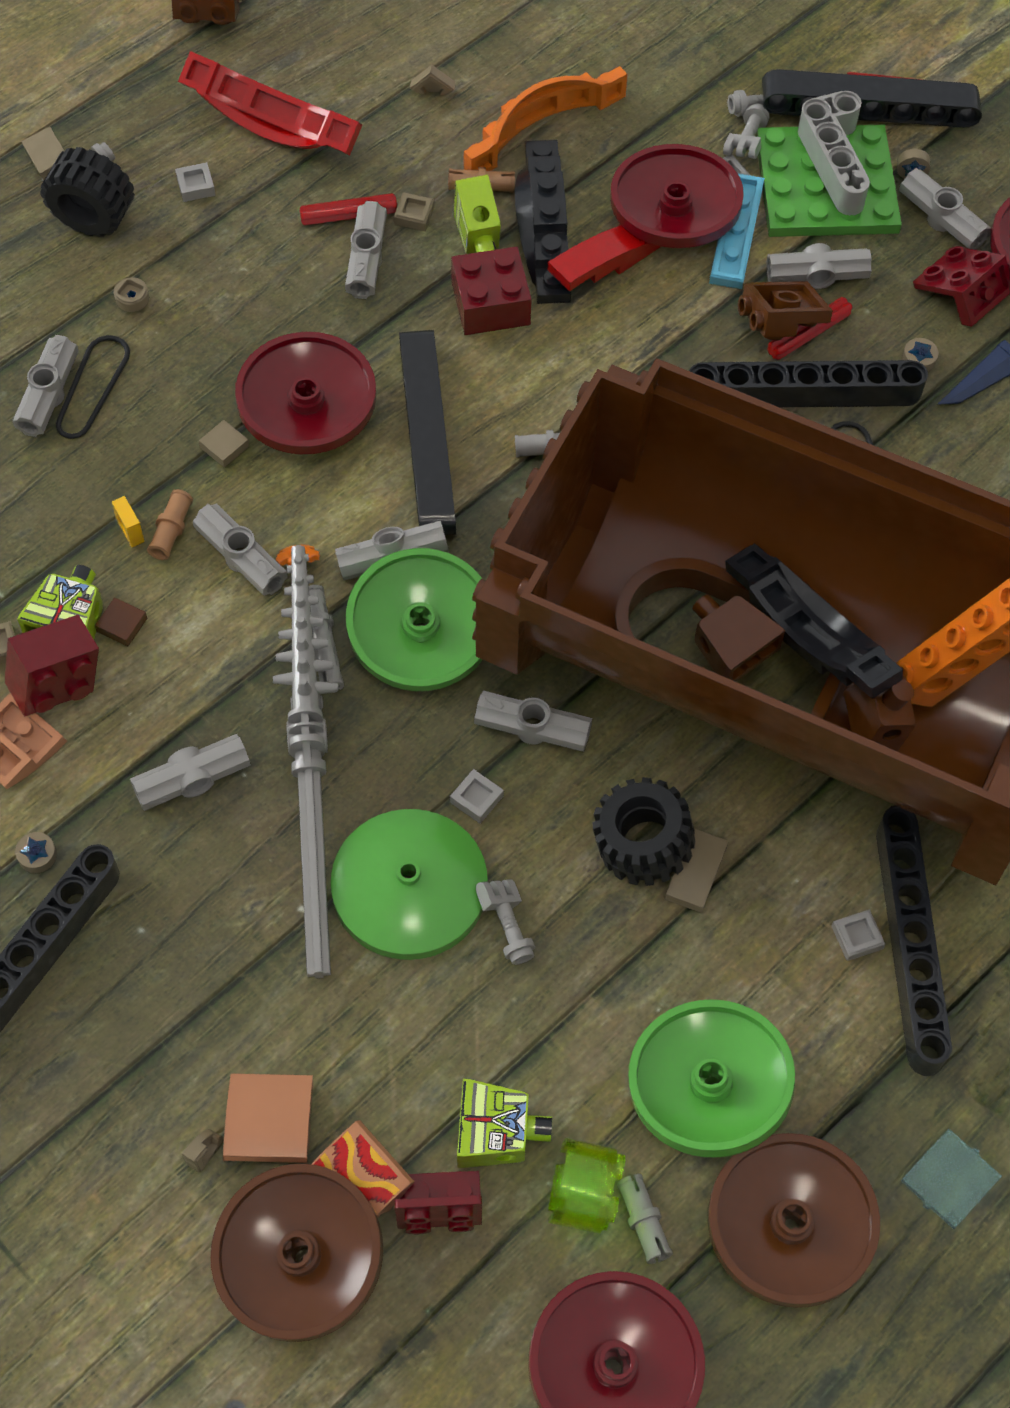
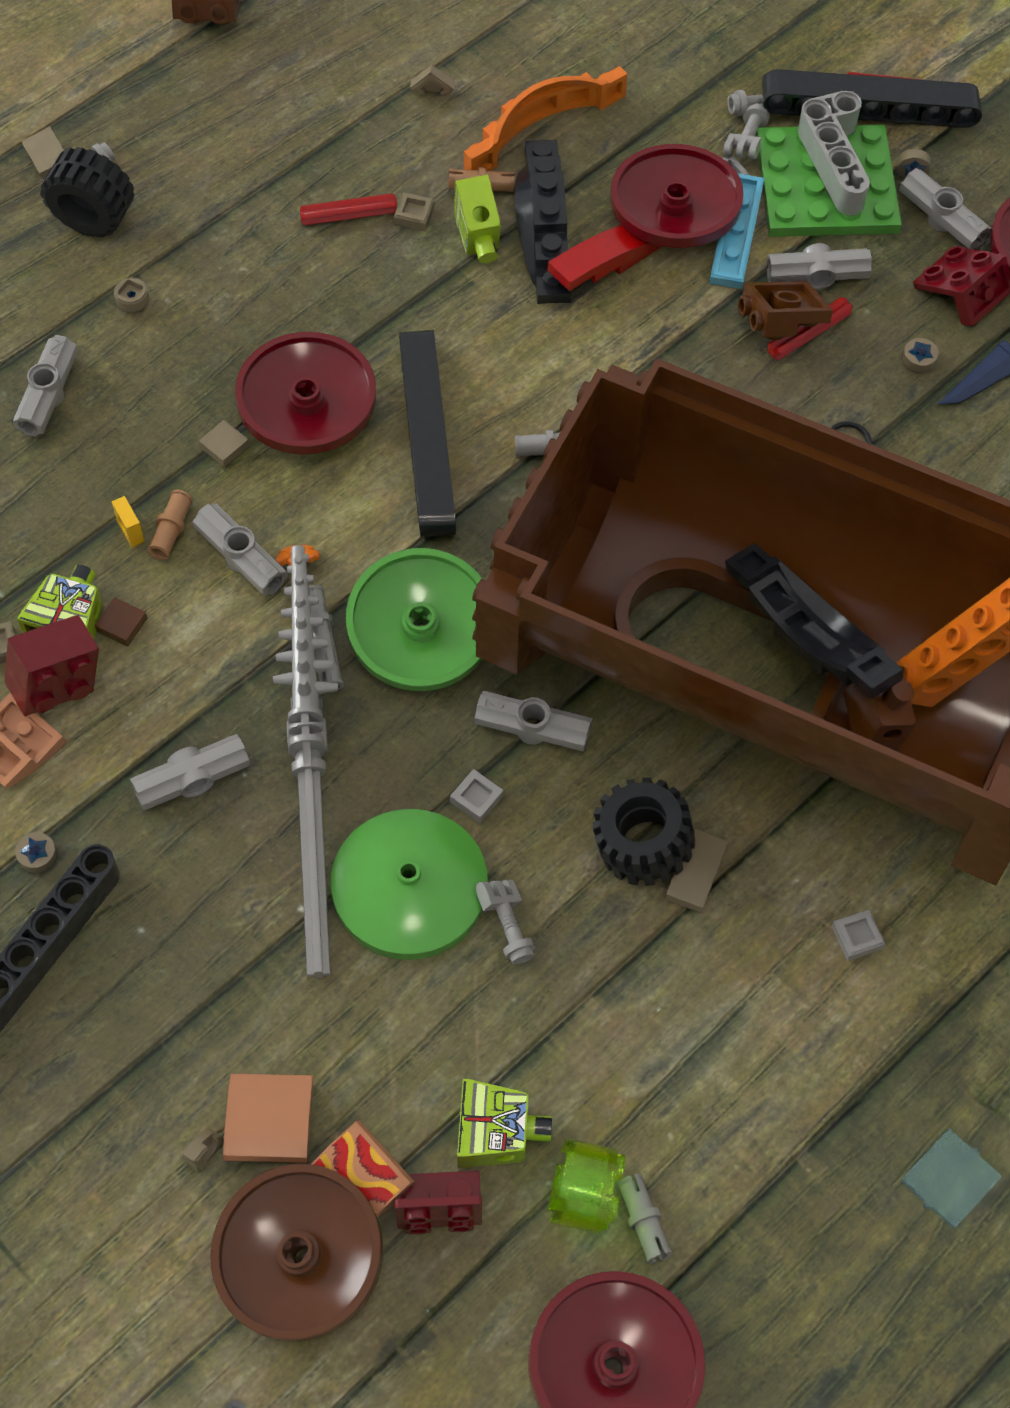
(105, 394): black piece -> none
(195, 182): light grey tile -> none
(267, 110): red piece -> none
(358, 557): light grey piece -> none
(366, 250): light grey piece -> none
(491, 290): dark red brick -> none
(720, 1047): bright green dish -> none
(735, 635): reddish brown torso -> none
(817, 1189): reddish brown dish -> none
(822, 382): black beam -> none
(910, 955): black beam -> none

